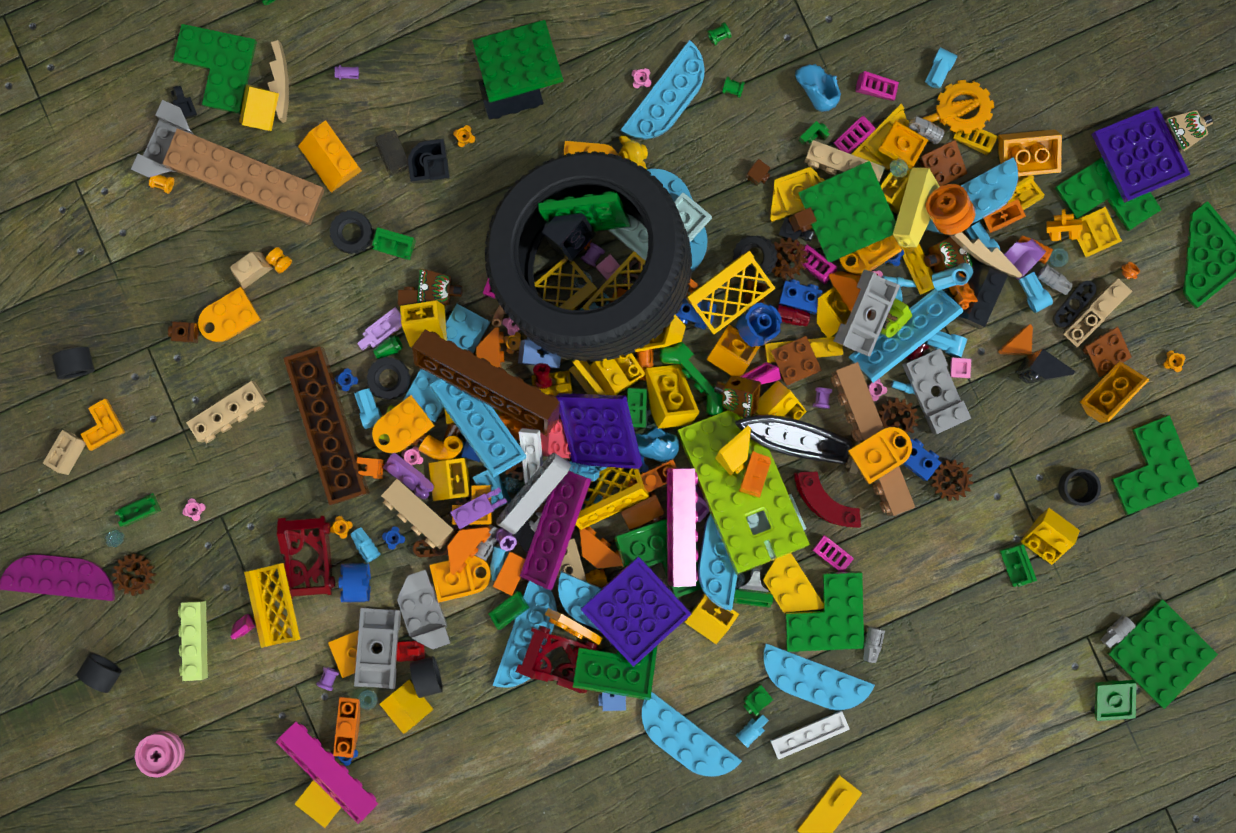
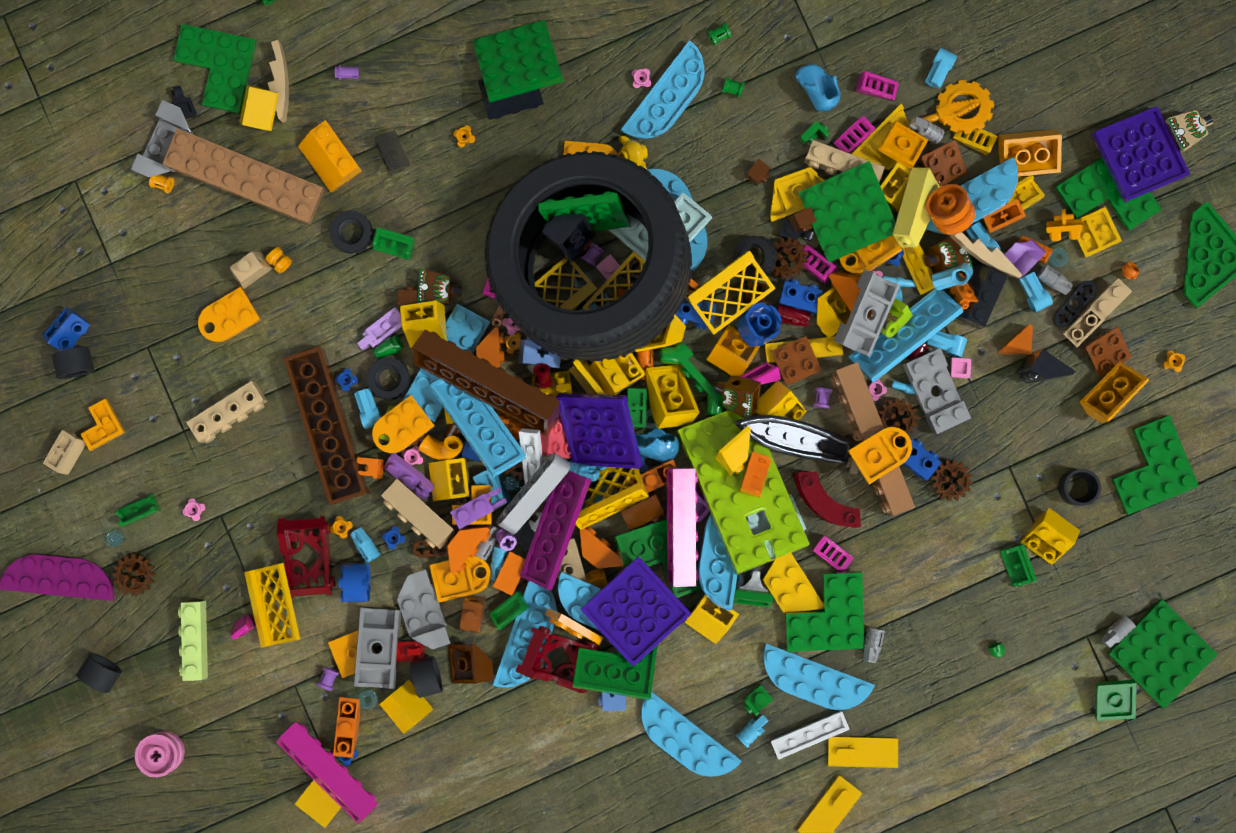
(66, 329): none -> blue brick
(190, 335): reddish brown brick -> none
(429, 162): black brick -> none
(469, 664): none -> reddish brown slope
(472, 614): none -> dark orange torso
(863, 752): none -> yellow piece
(898, 168): clear light blue plate -> none
(997, 649): none -> green hinge

